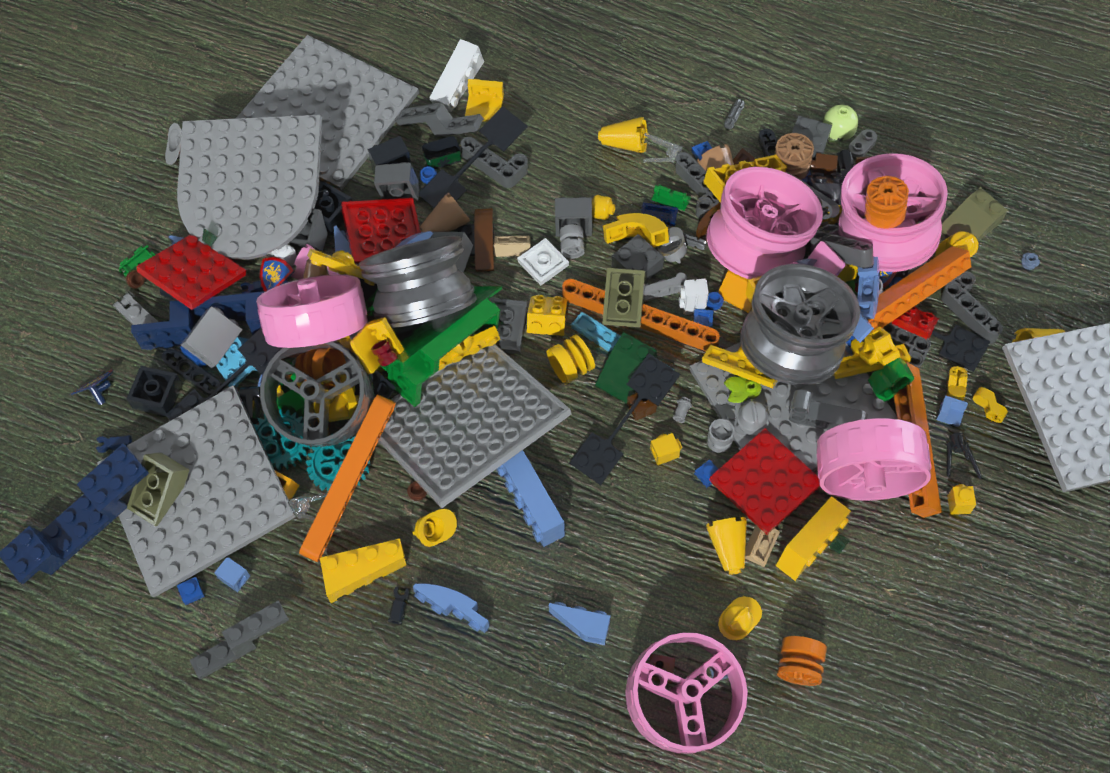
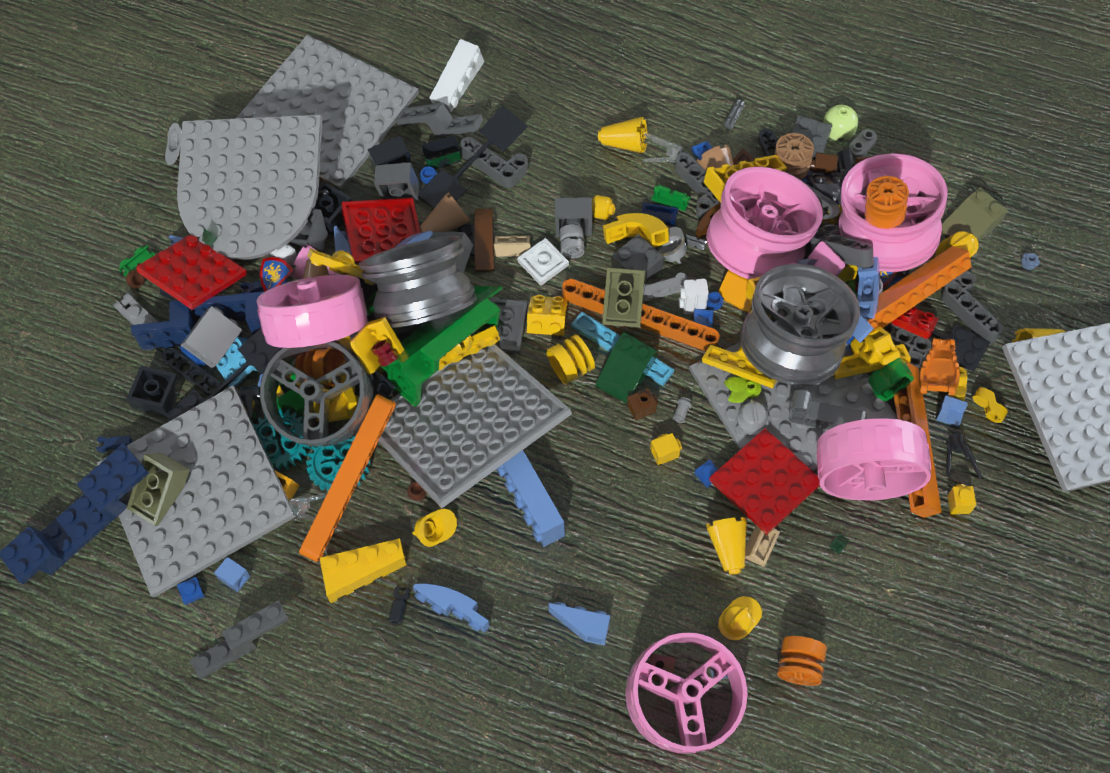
(96, 390): dark blue shield -> none
(484, 98): yellow bracket -> none
(597, 455): black hinge -> none
(720, 435): light grey wheel -> none
(813, 538): yellow wedge -> none
(941, 368): none -> orange animal

